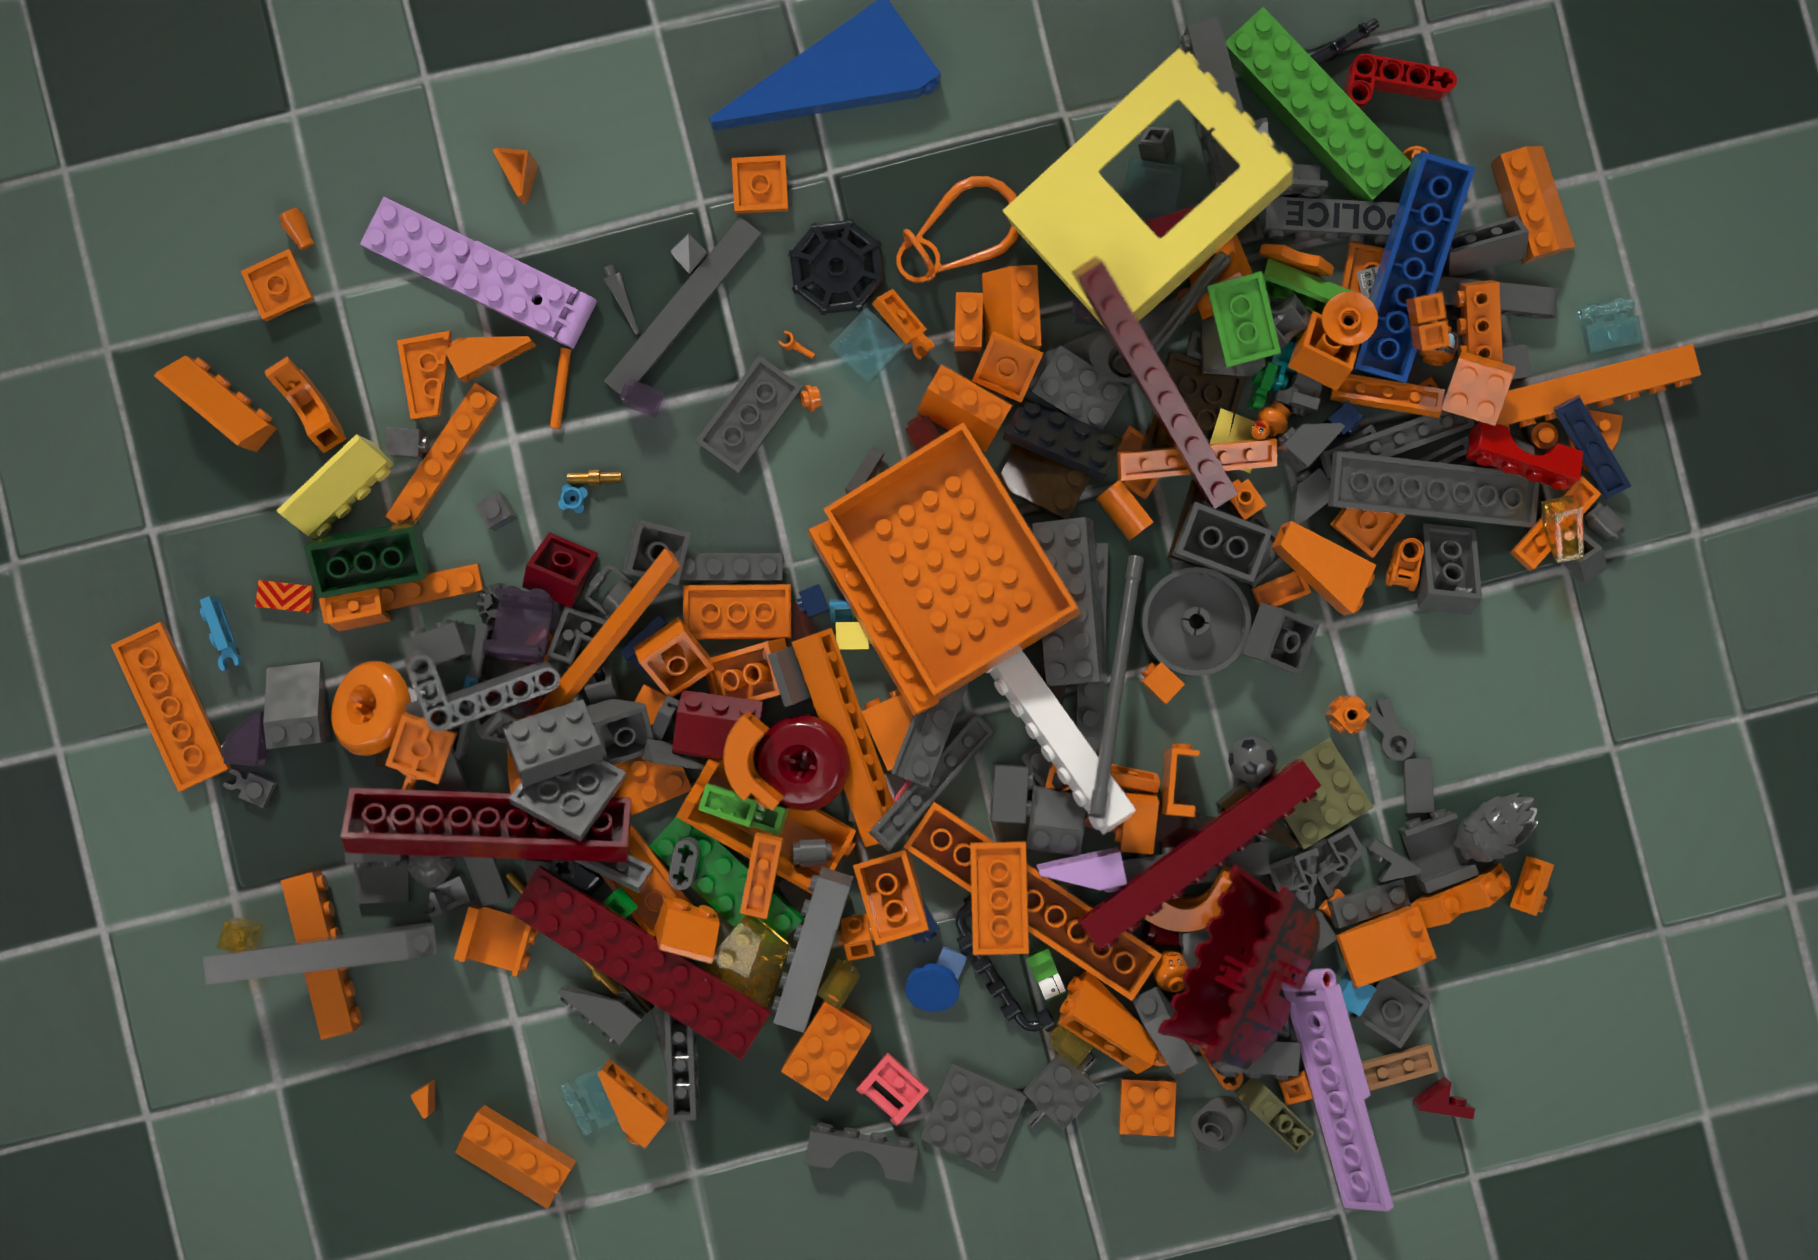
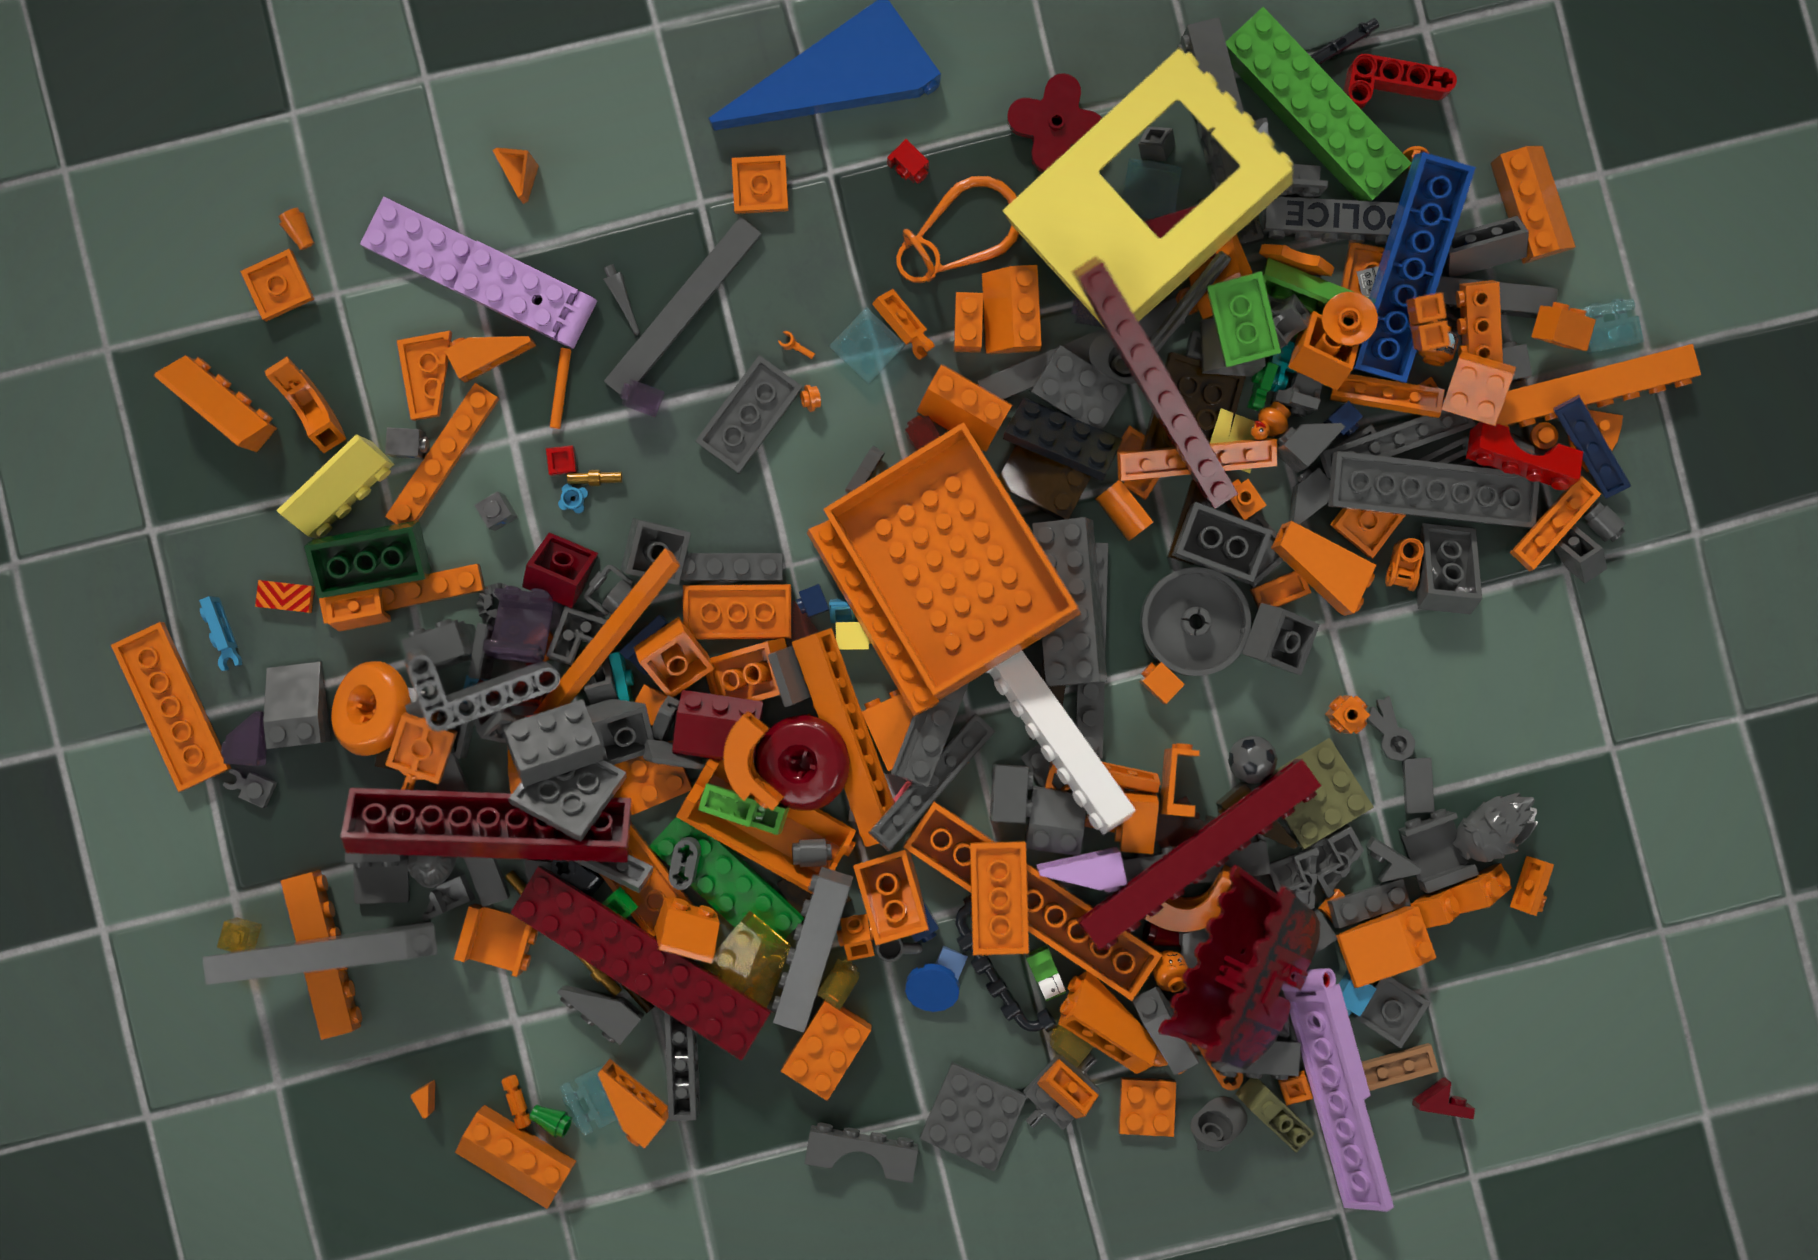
(516, 1101): none -> orange axle
(551, 1120): none -> green cone
(561, 460): none -> red tile
(622, 677): none -> teal plate
(689, 253): dark grey slope -> none
(761, 875): orange plate -> none
(838, 282): black plate -> none
(894, 949): none -> dark grey piece
(898, 1082): coral plate -> none
(909, 162): none -> red brick
(1007, 366): orange plate -> none
(1034, 120): none -> dark red plant
(1068, 1089): none -> orange slope
(1100, 792): dark grey piece -> none
(1563, 326): none -> orange brick
(1563, 528): clear yellow slope -> none

